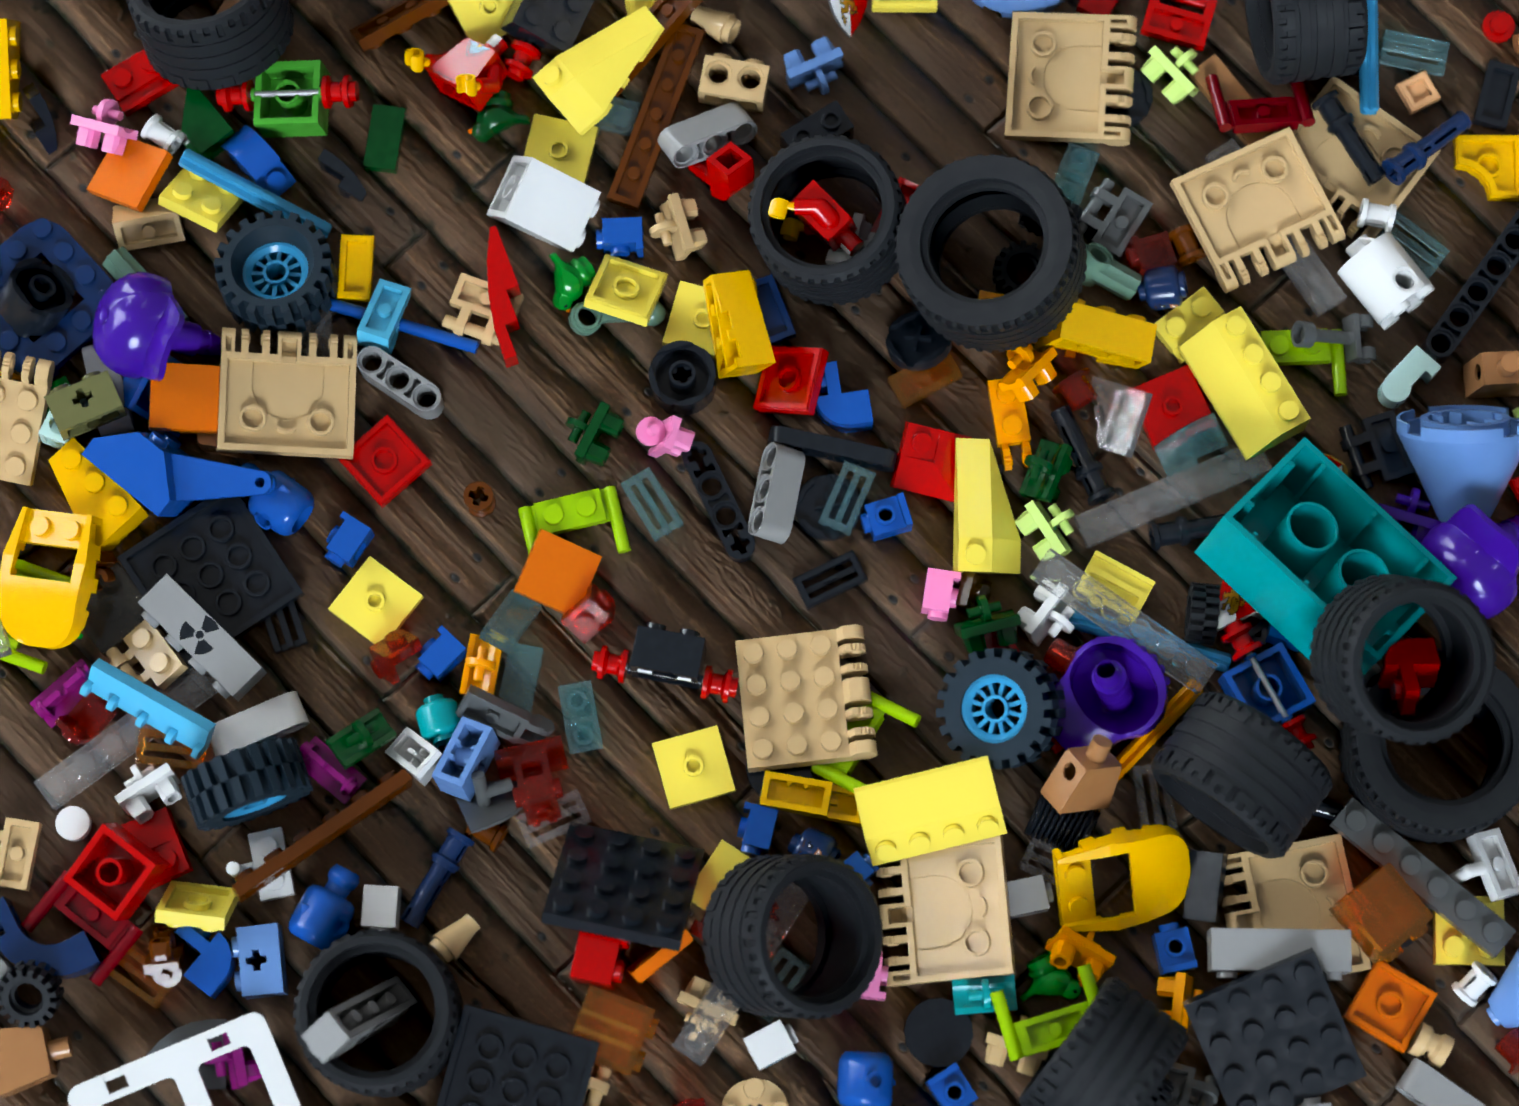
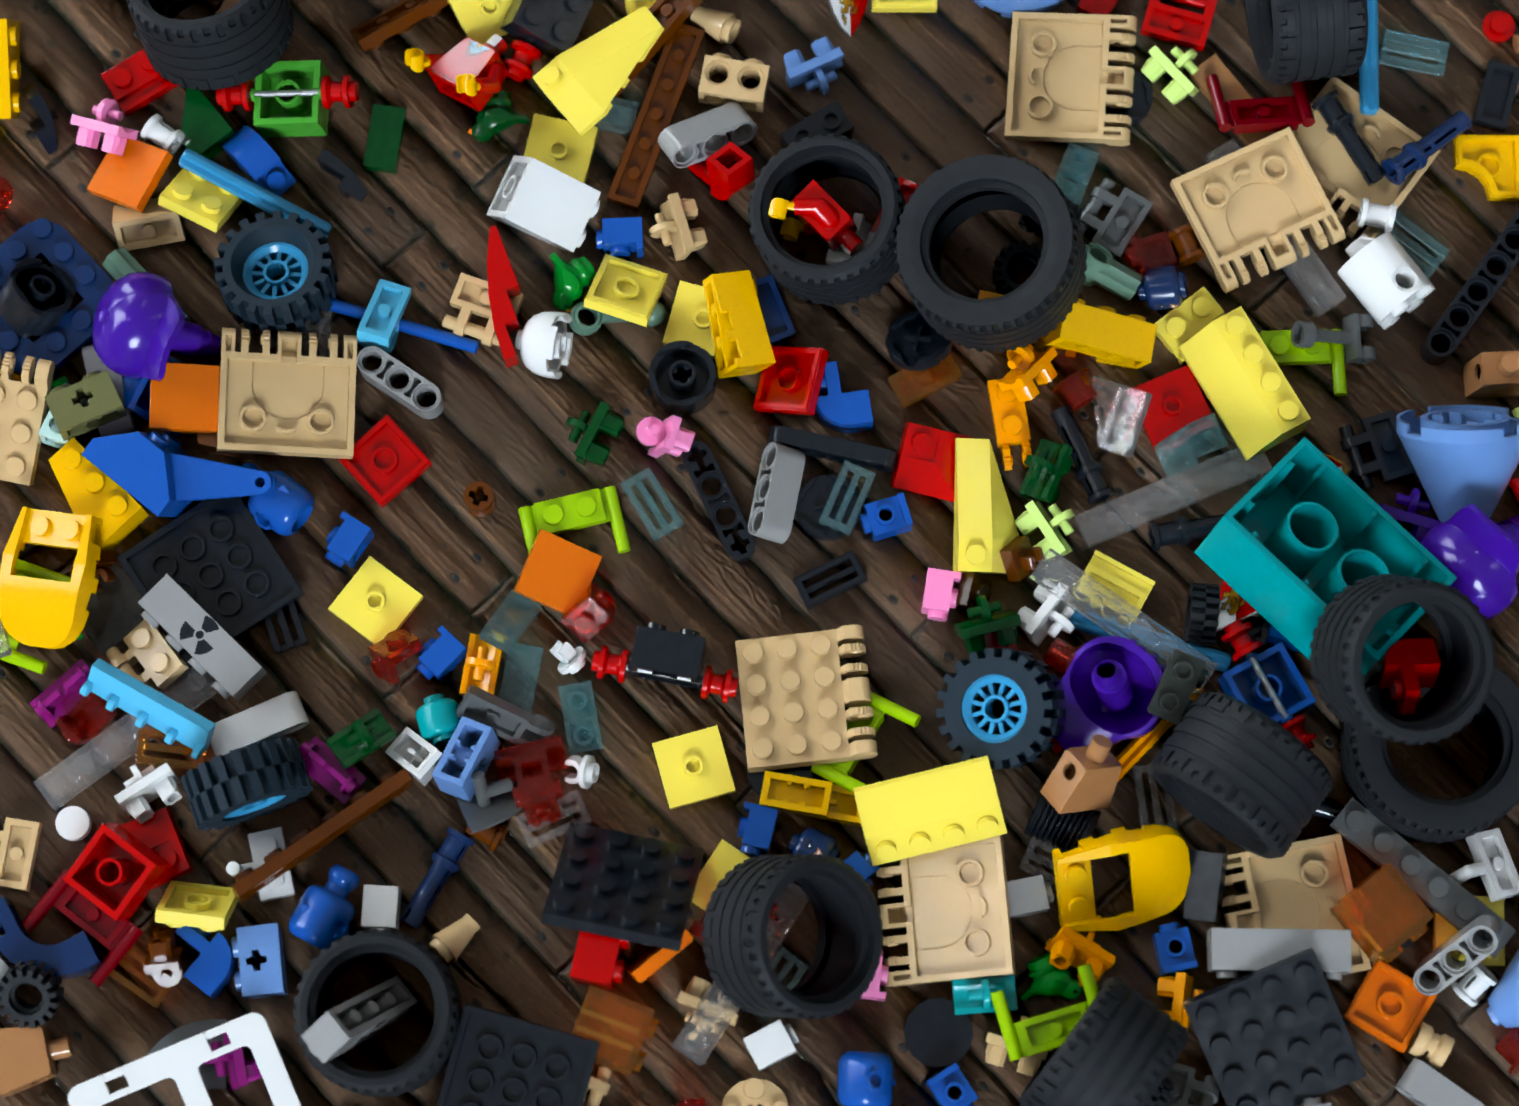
(356, 268): yellow tile -> none
(545, 343): none -> white cylinder
(570, 658): none -> white plate
(586, 768): none -> white plate
(1020, 558): none -> reddish brown tile
(1176, 686): none -> pearl dark grey bracket
(1398, 383): light aqua leg -> none
(1417, 92): light nougat tile -> none
(1451, 969): none -> light grey beam

